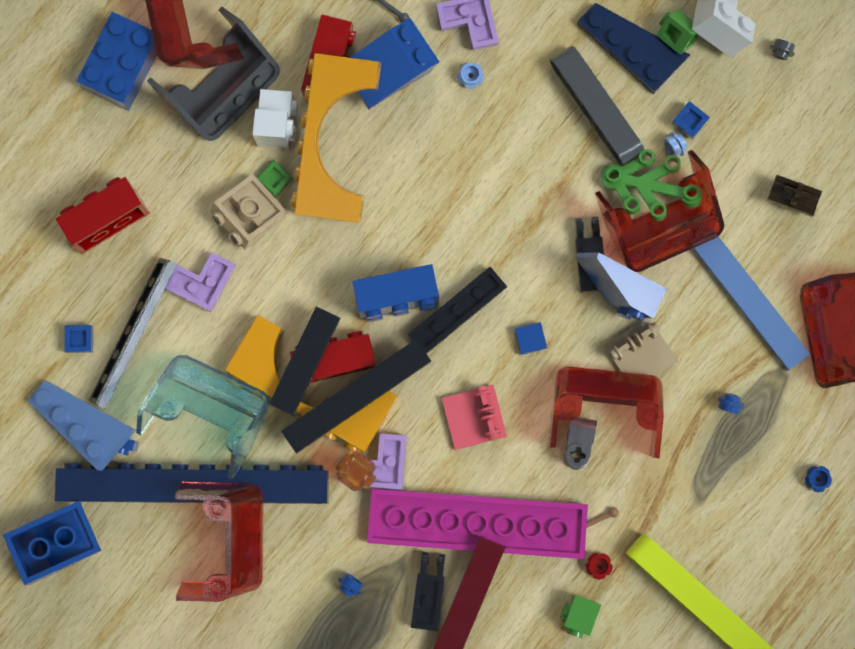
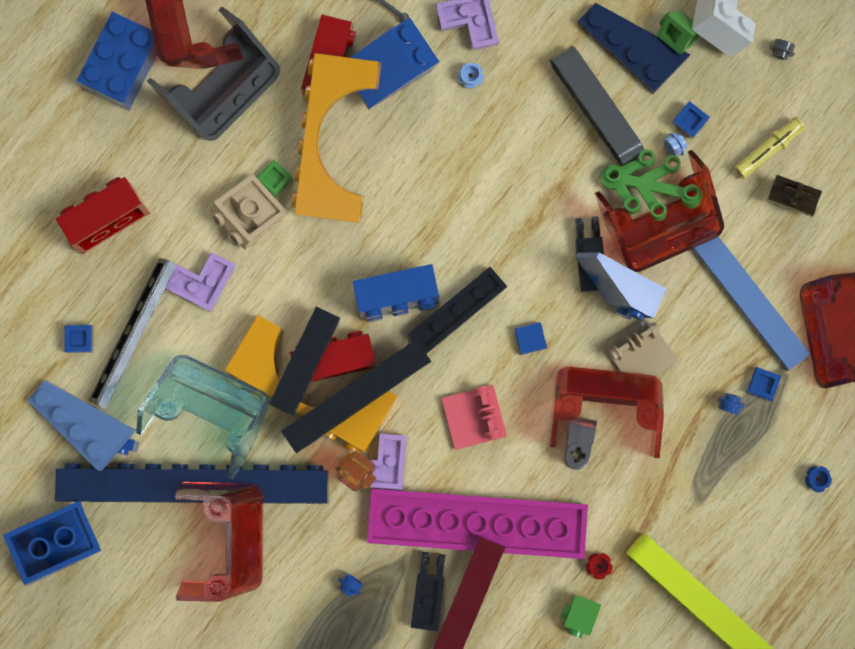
(273, 119): white brick -> none
(612, 512): medium nougat hinge -> none
(763, 384): none -> blue tile
(793, 128): none -> light yellow pin

